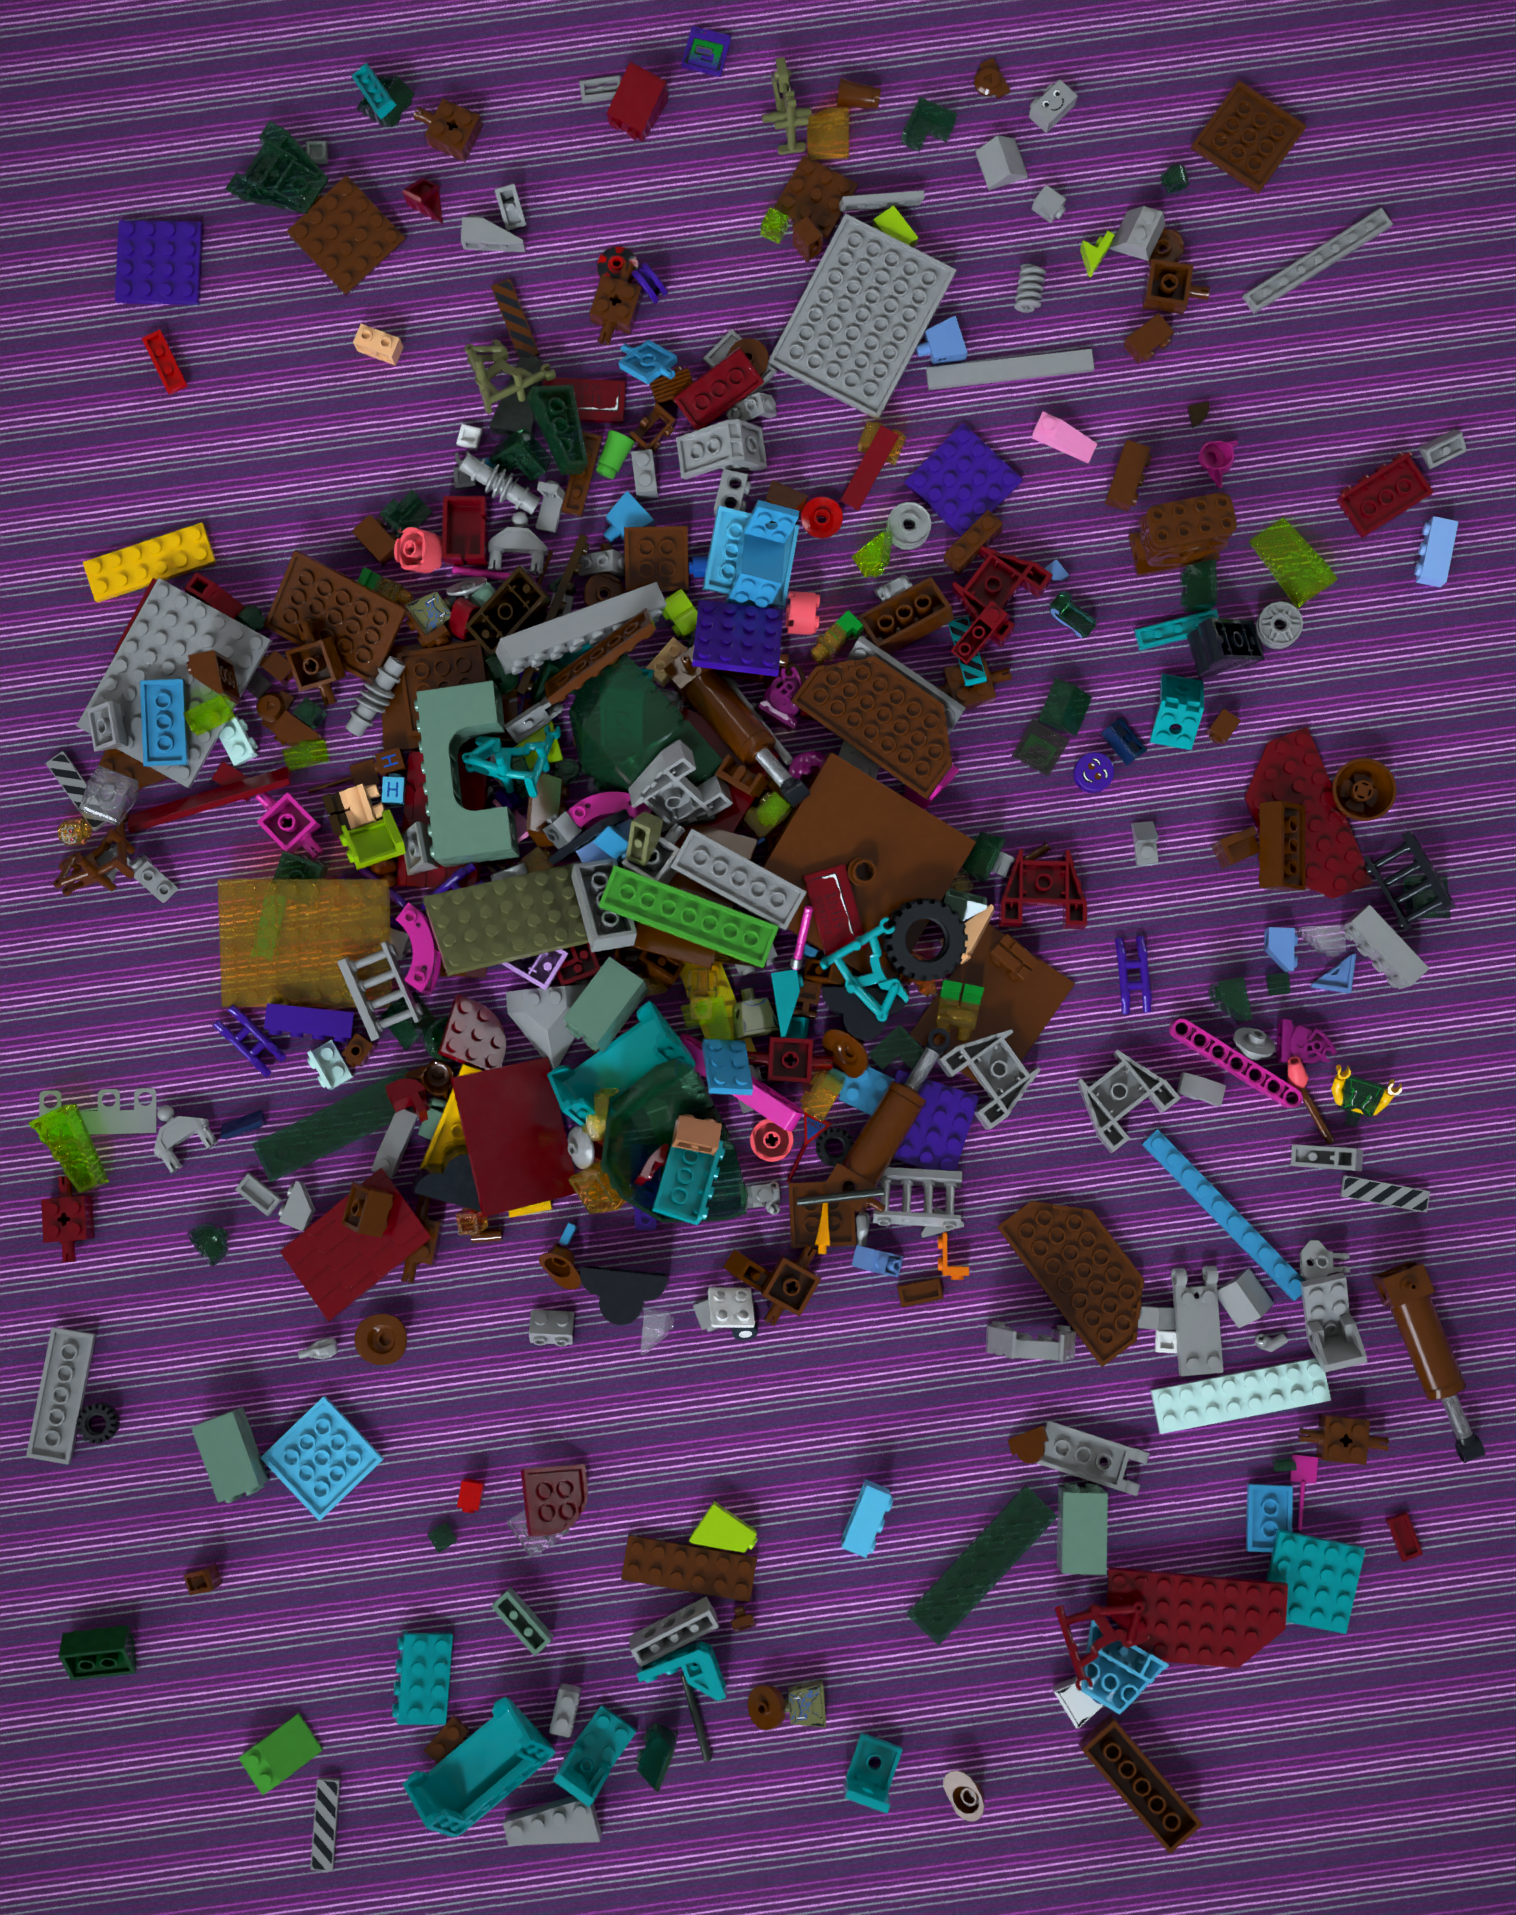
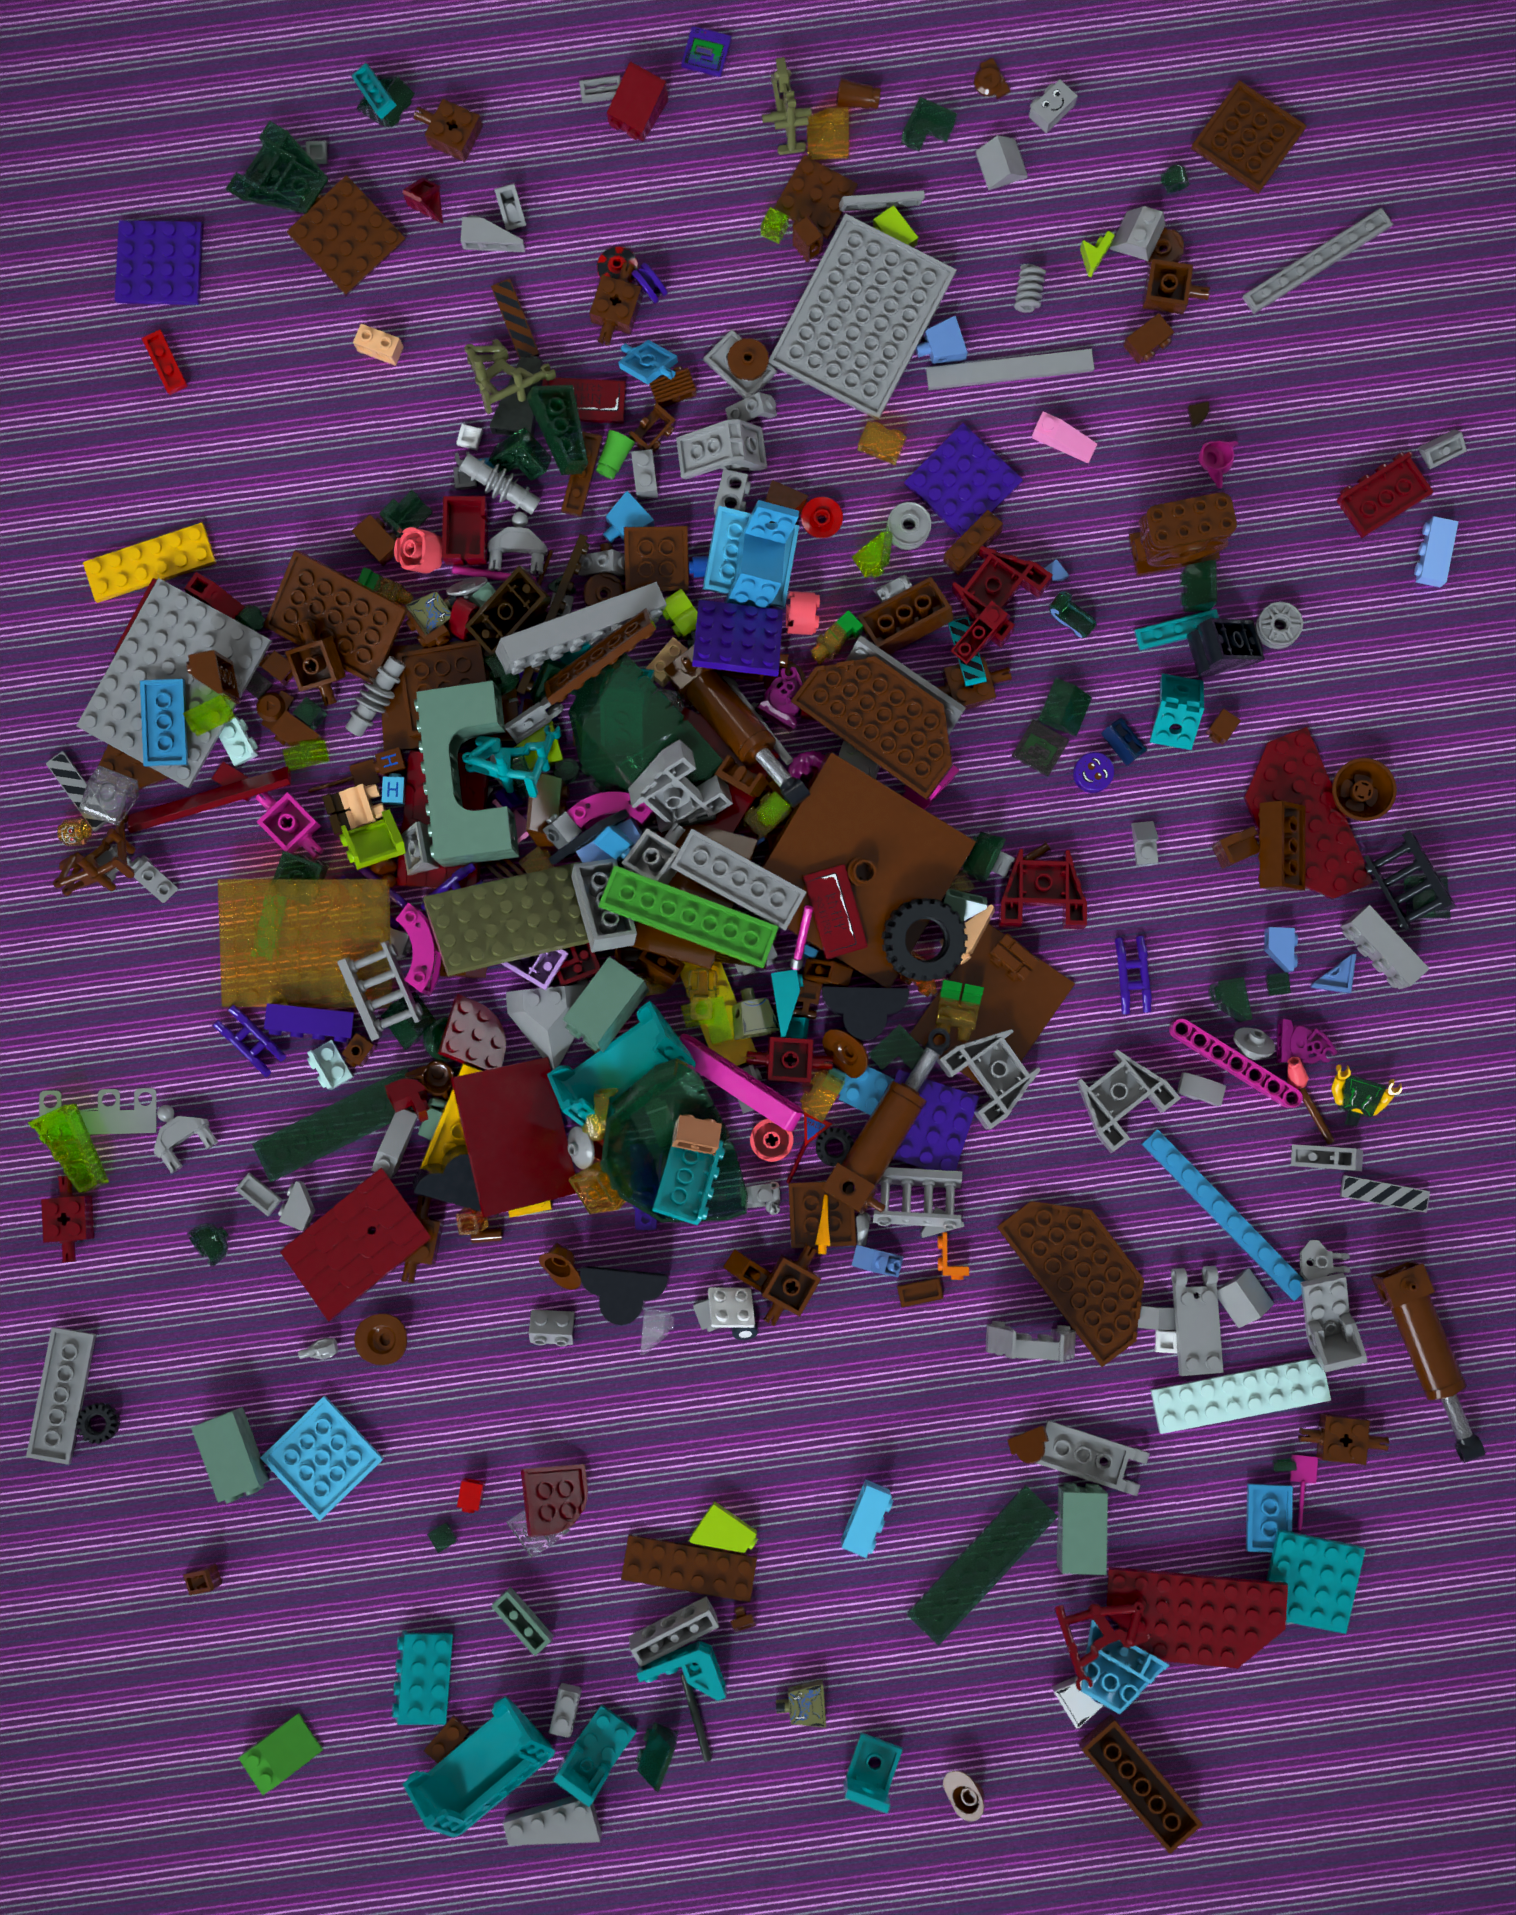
(98, 1652): dark green slope -> none
(107, 726): light grey slope -> none
(243, 1125): dark blue slope -> none
(325, 1824): tile -> none
(367, 1210): reddish brown slope -> none
(515, 870): light grey beam -> none
(551, 506): light grey bracket -> none
(568, 1234): dark azure tile -> none
(643, 837): olive slope -> none
(652, 1164): dark red slope -> none
(718, 389): dark red tile -> none
(727, 1067): dark azure plate -> none
(766, 1707): reddish brown plate -> none
(841, 1196): pearl dark grey bar -> none
(856, 984): teal piece -> none
(870, 467): dark red tile -> none
(1049, 204): light grey brick -> none
(1128, 476): reddish brown brick -> none
(1270, 1344): light grey arm -> none
(1293, 562): clear neon green slope -> none
(1325, 938): clear slope -> none
(1404, 1536): dark red tile -> none

